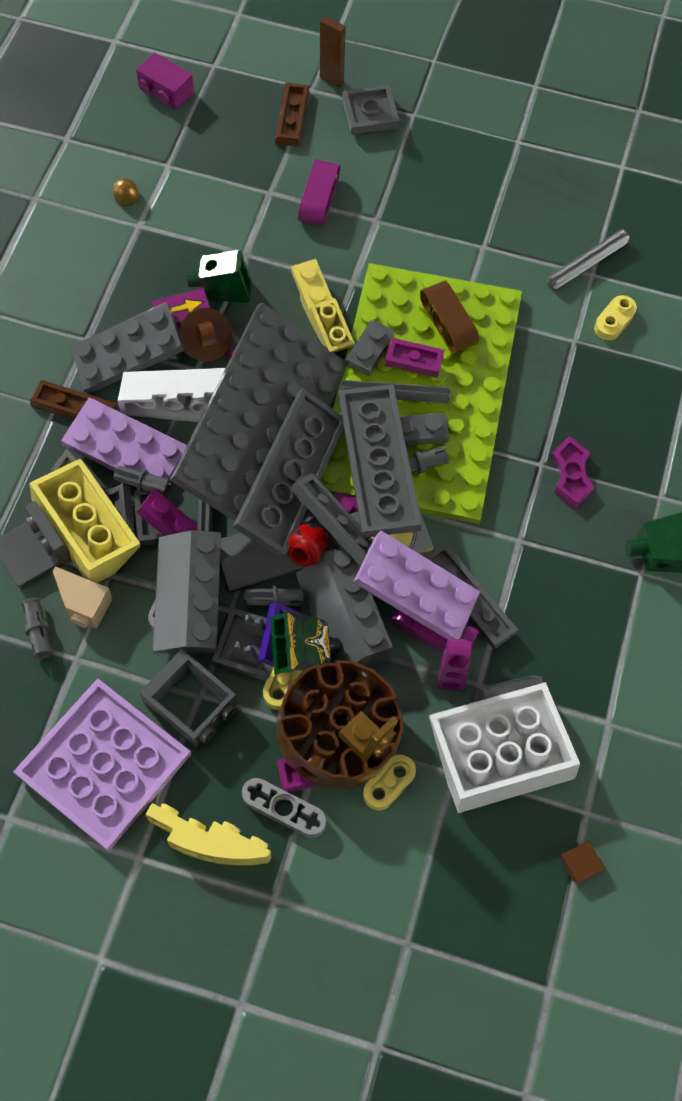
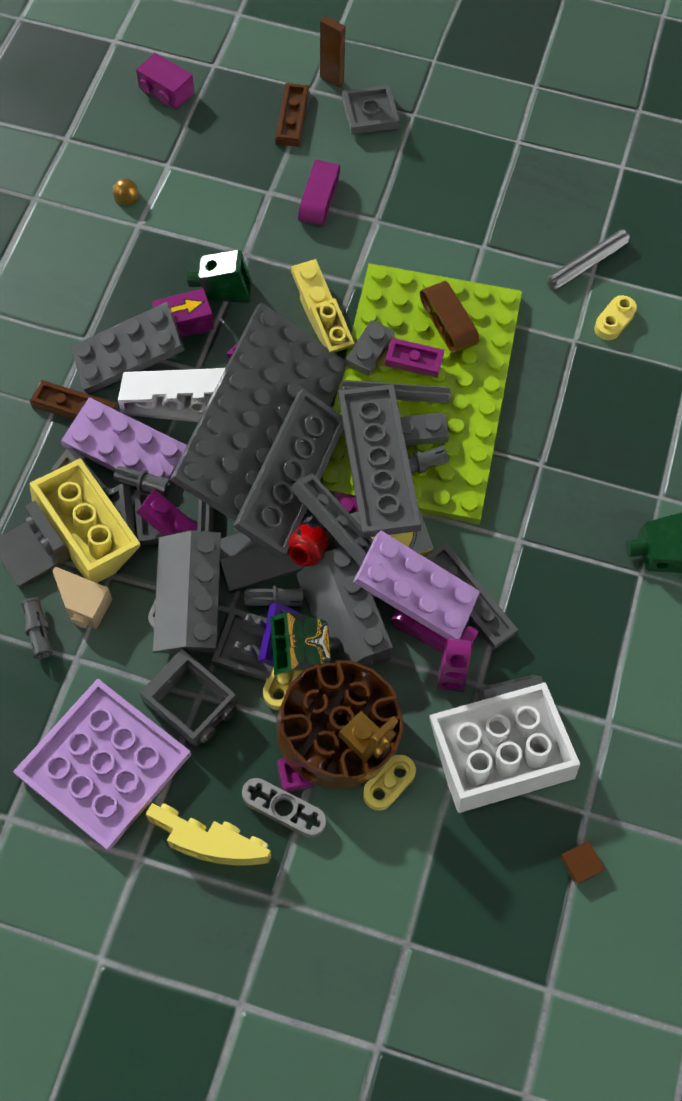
(205, 334): reddish brown tile -> none
(573, 483): magenta tile -> none

